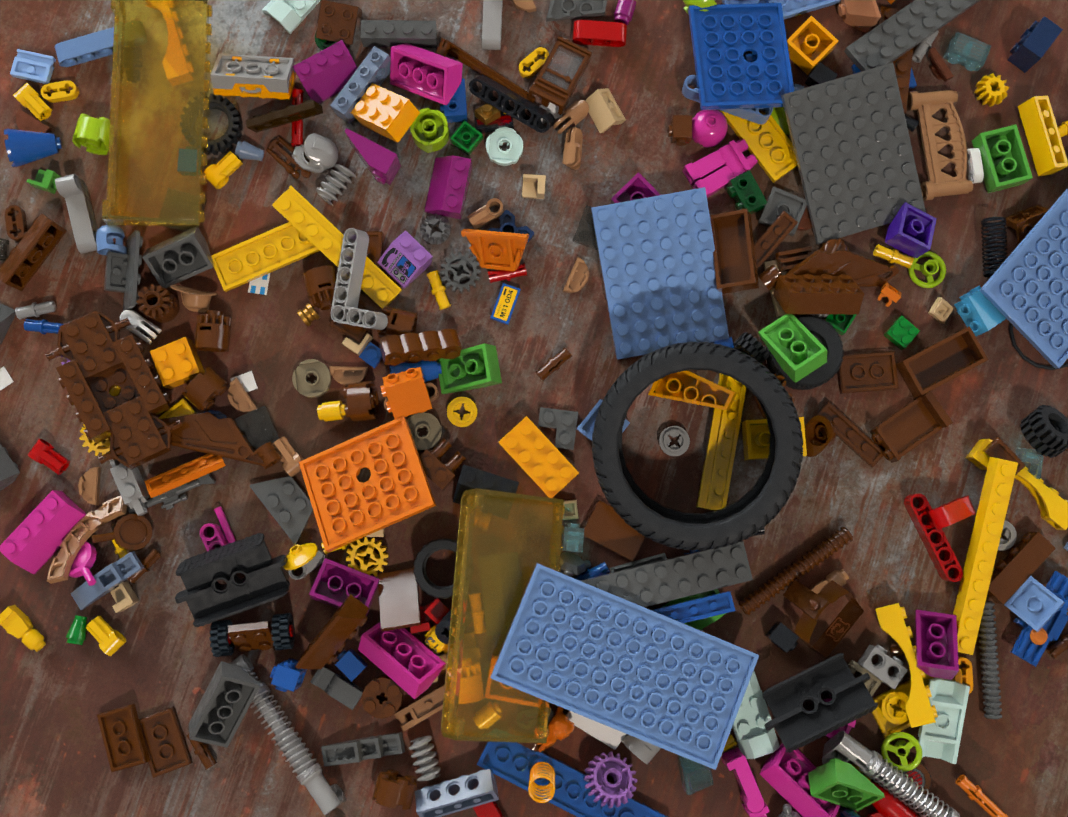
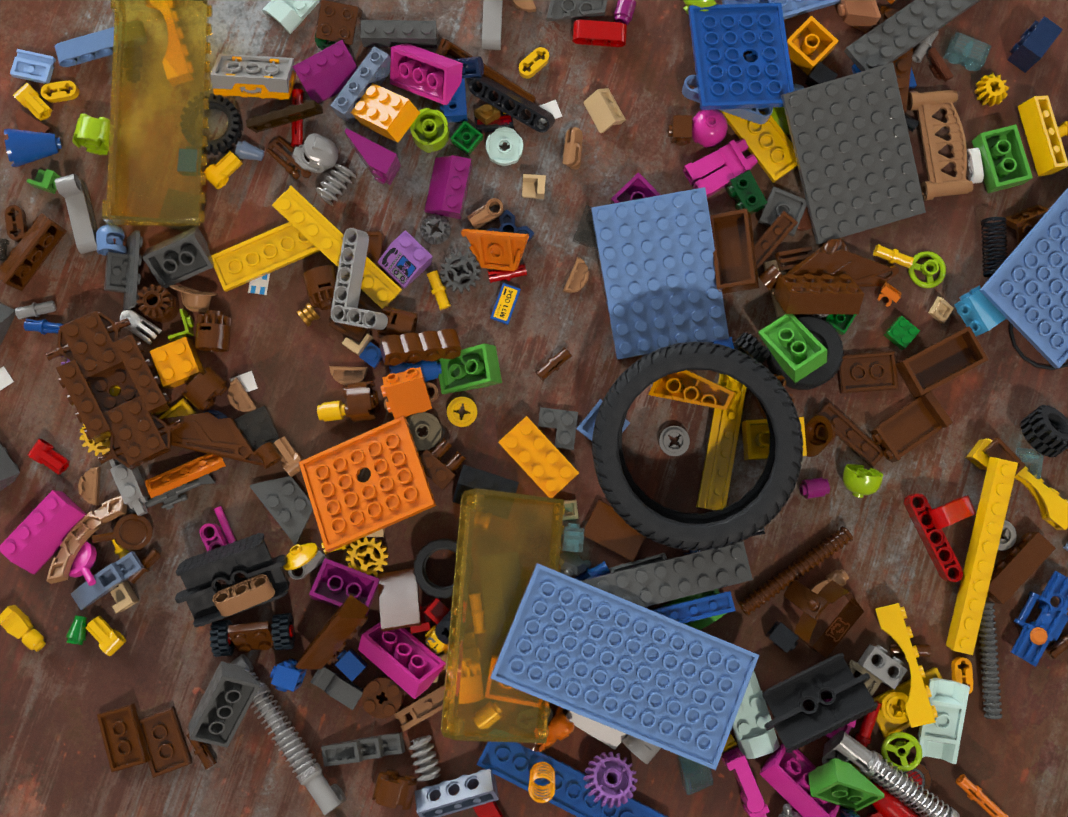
(188, 324): none -> lime bracket
(243, 595): none -> medium nougat beam
(319, 370): dark tan plate -> none
(472, 67): none -> dark blue brick
(560, 73): reddish brown door -> none
(573, 114): medium nougat arm -> none
(814, 488): none -> magenta brick
(861, 480): none -> lime cylinder
(867, 726): none -> red pin
(911, 231): dark purple slope -> none
(936, 644): magenta slope -> none
(1034, 603): medium blue plate -> none

